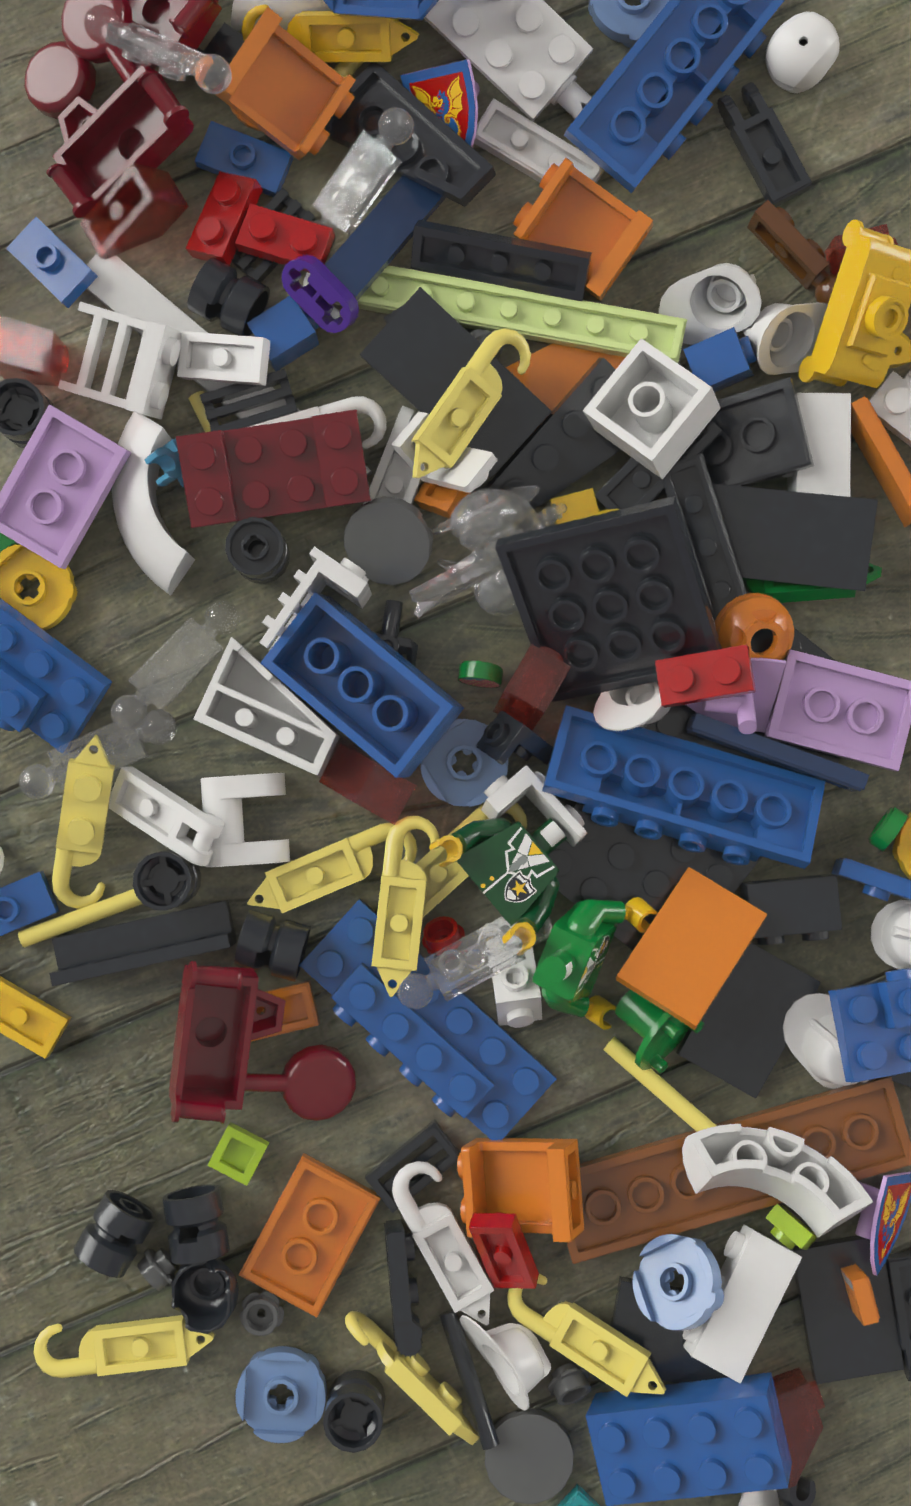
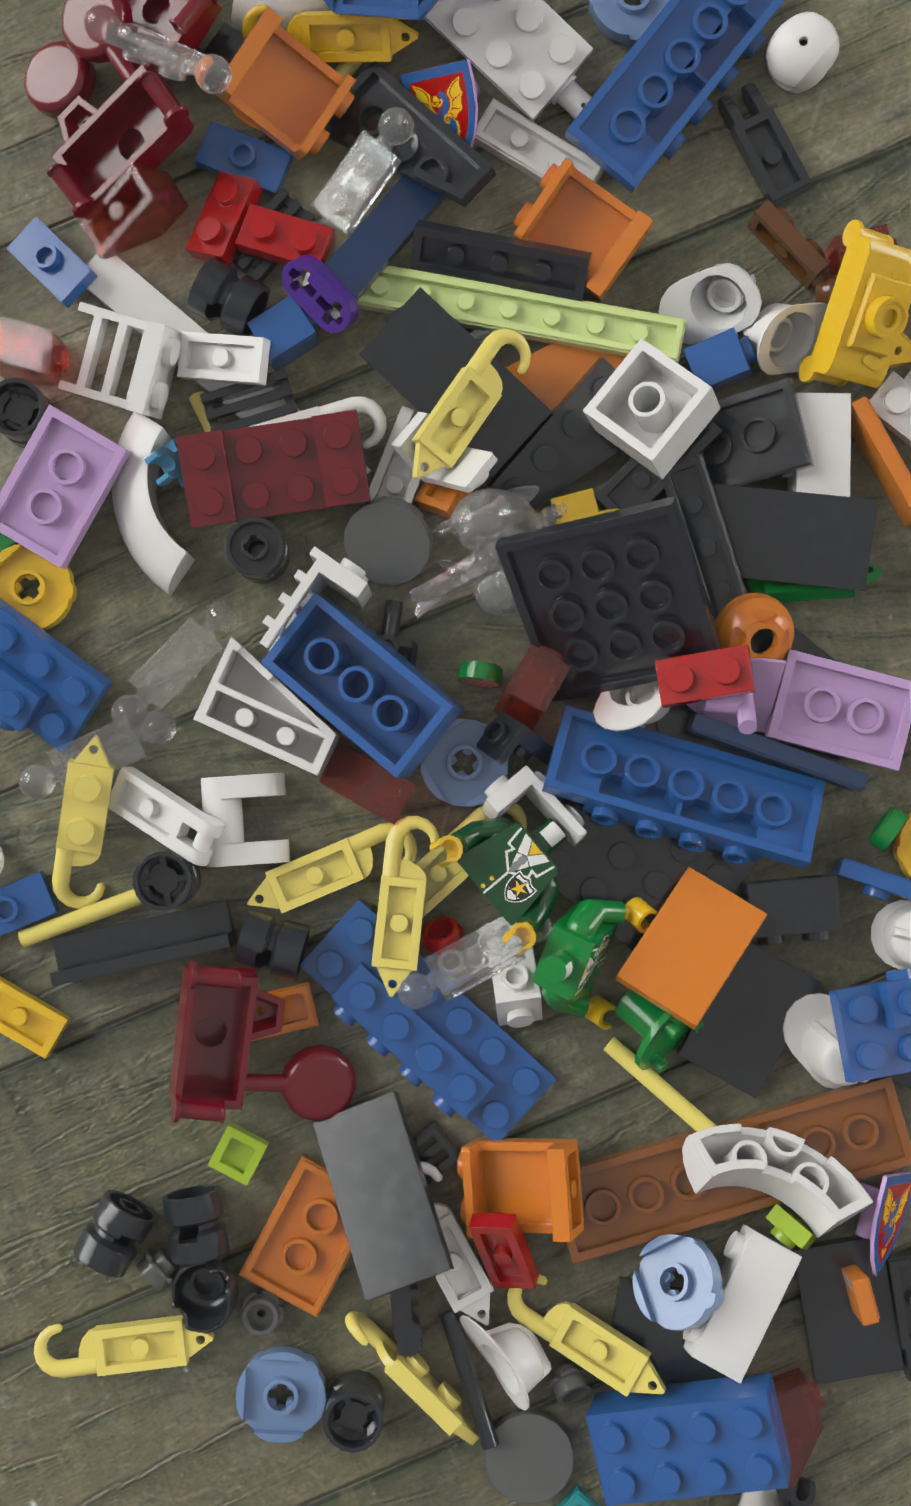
(382, 1196): none -> tile

